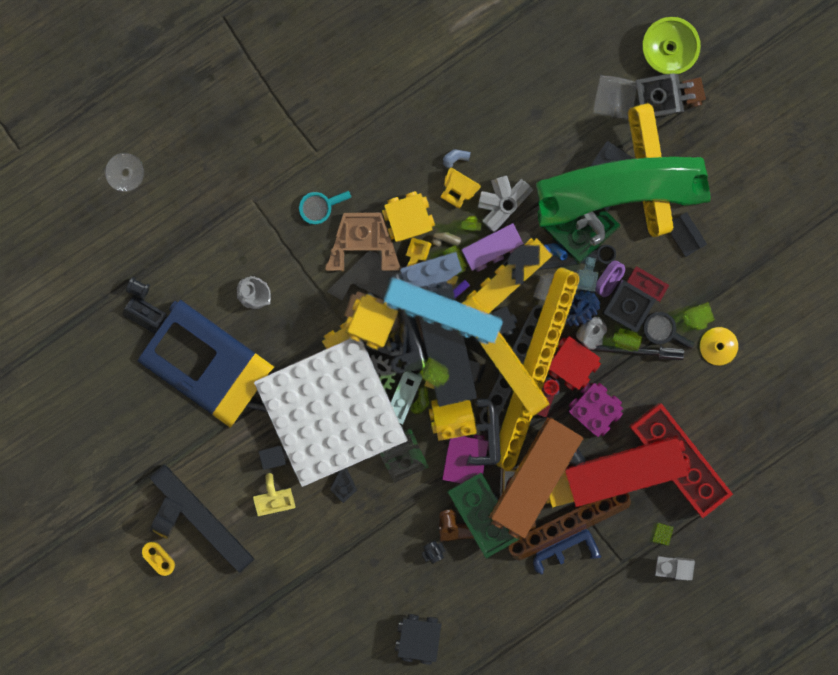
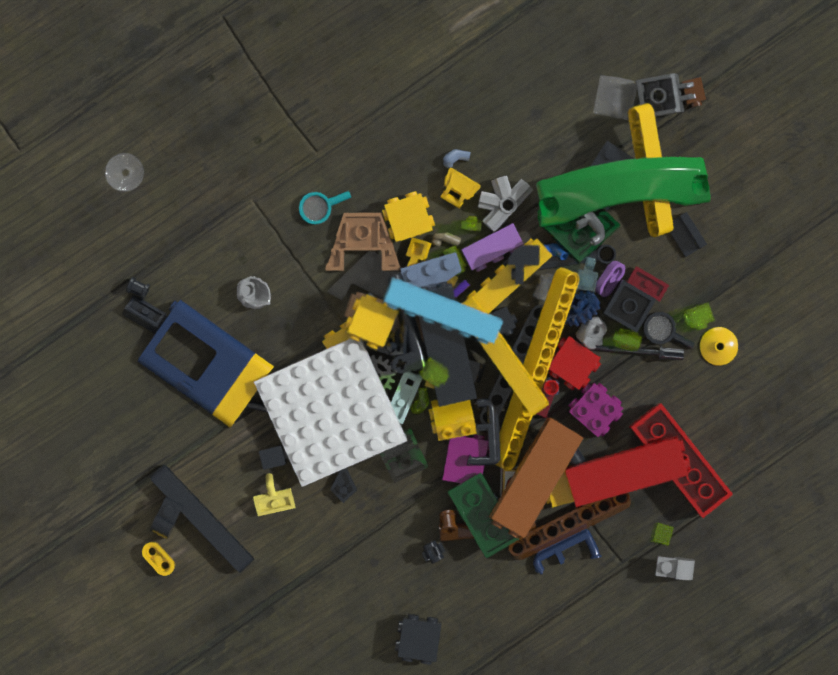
(682, 38): lime dish -> none

